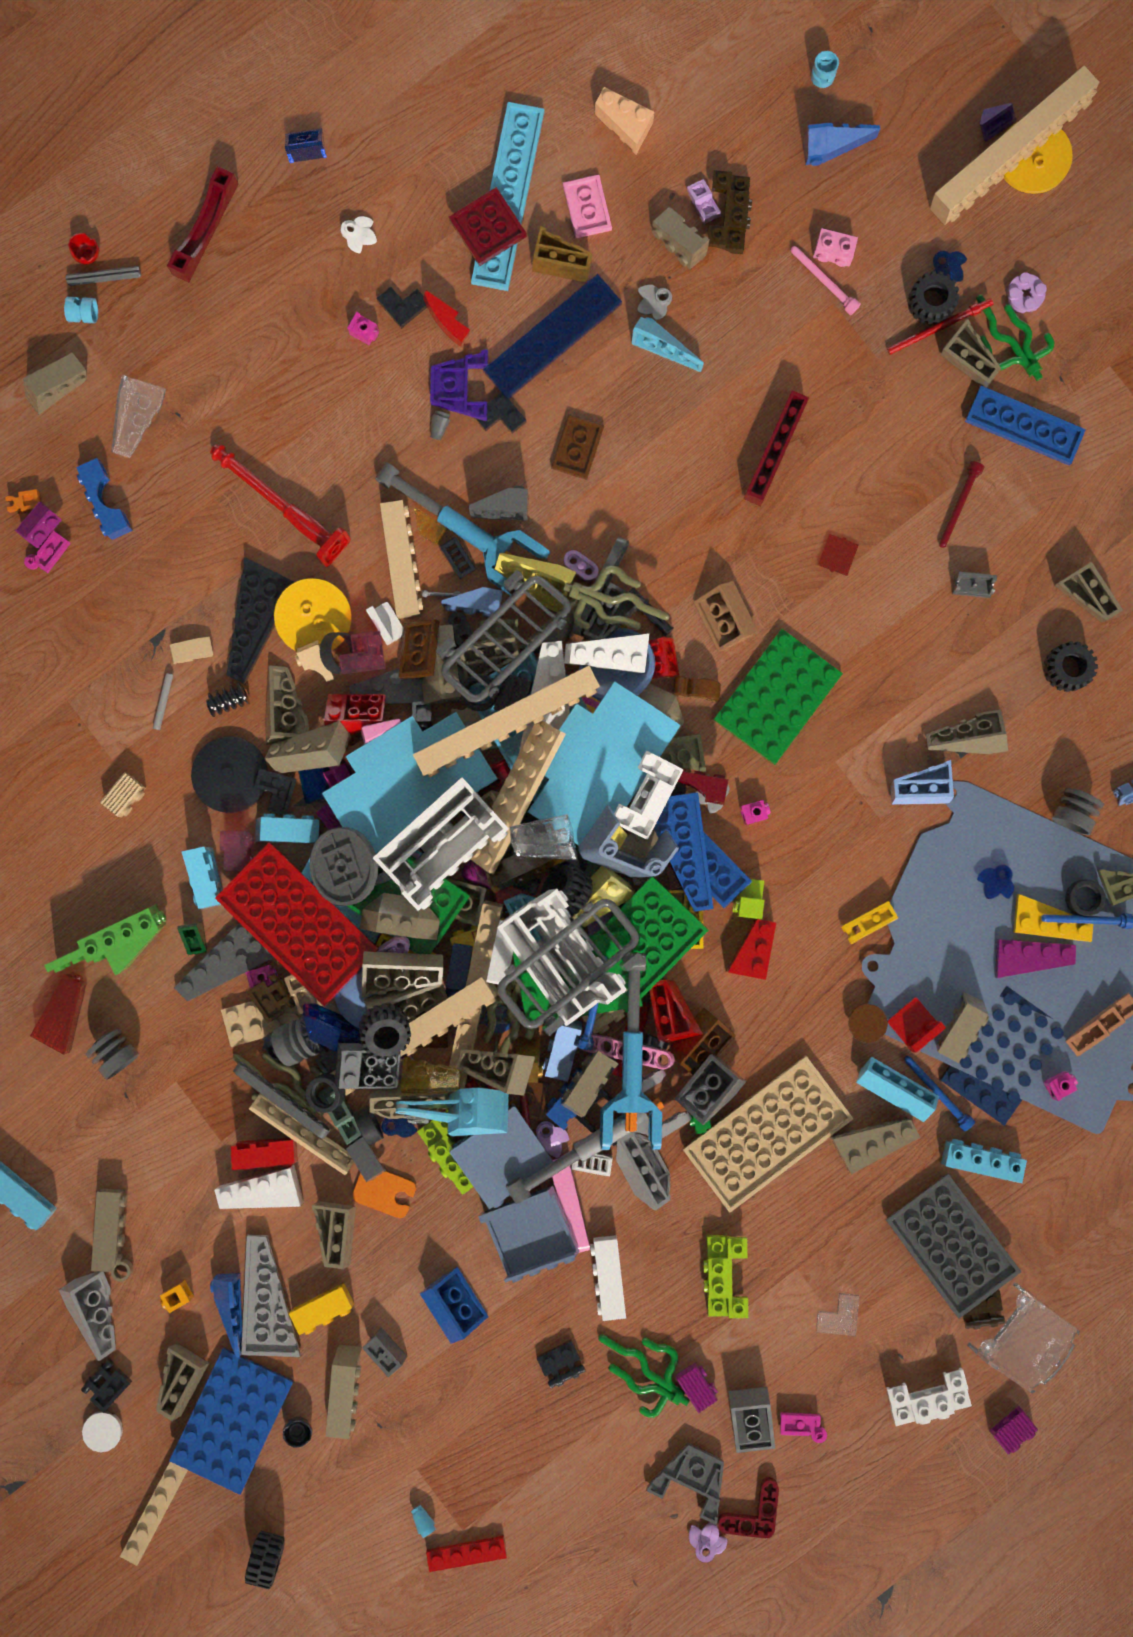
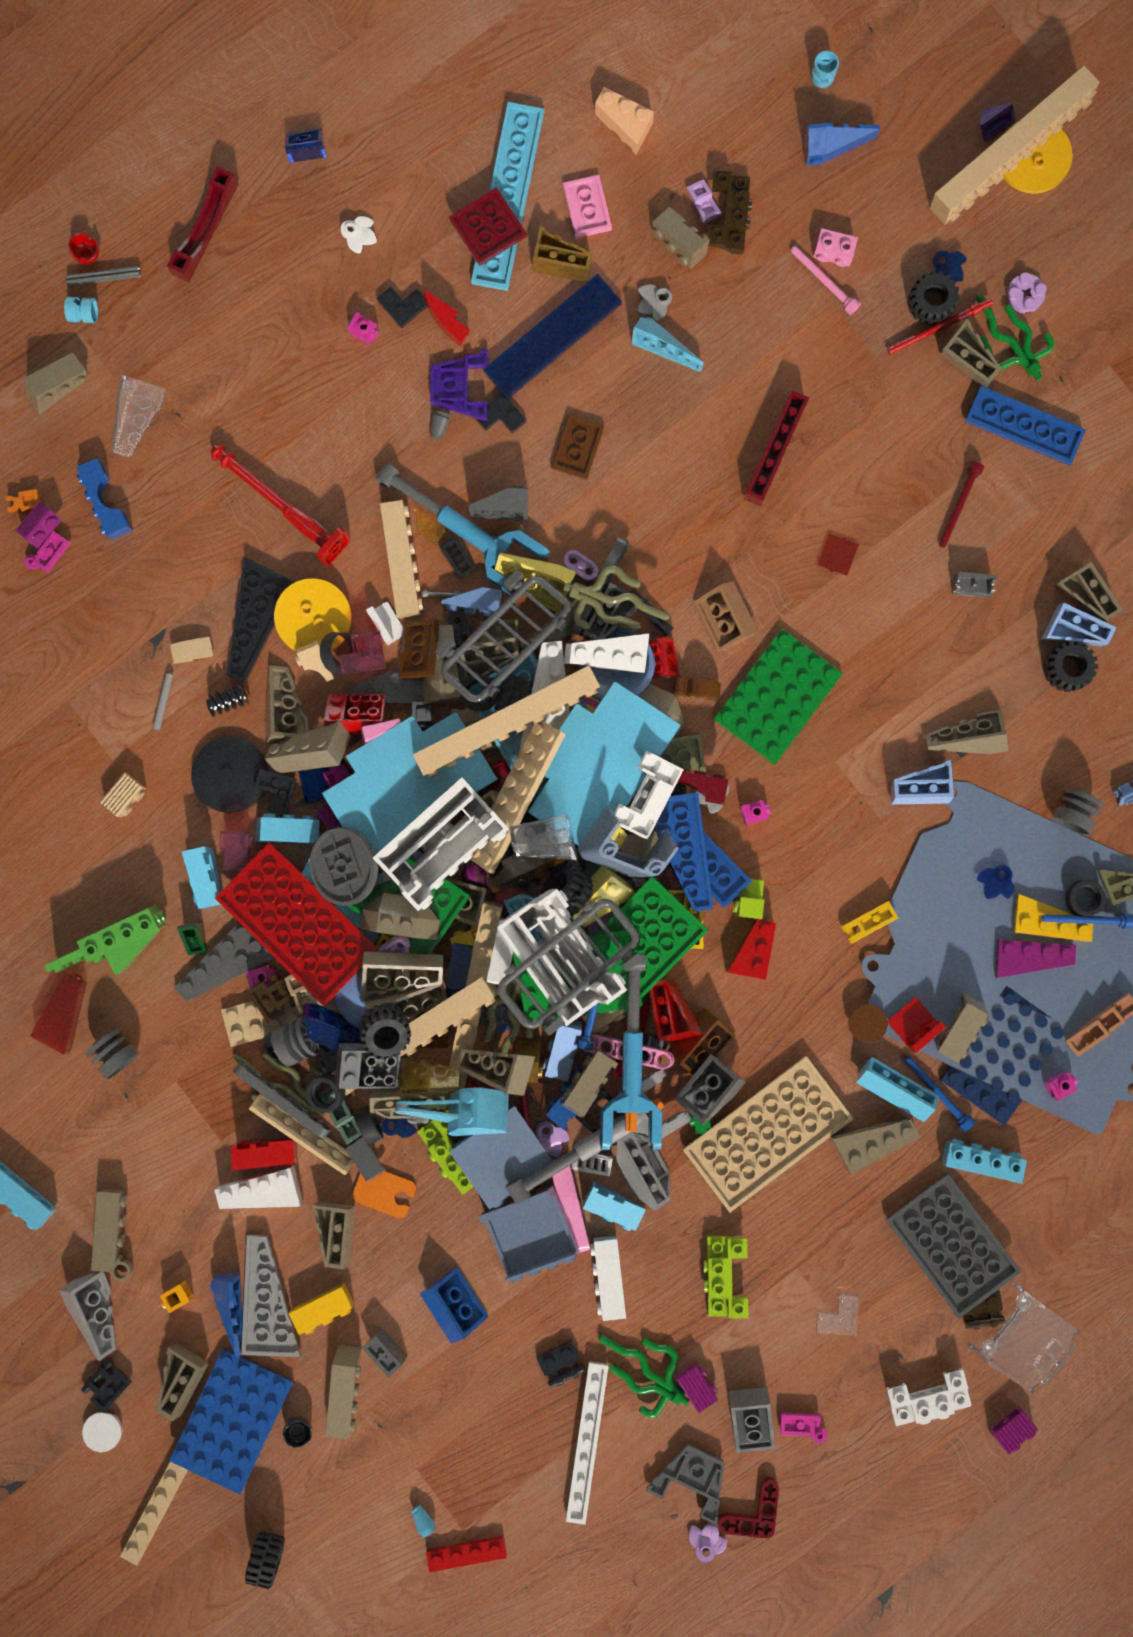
(587, 1442): none -> white plate
(613, 1206): none -> medium azure wedge
(1075, 625): none -> light blue wedge

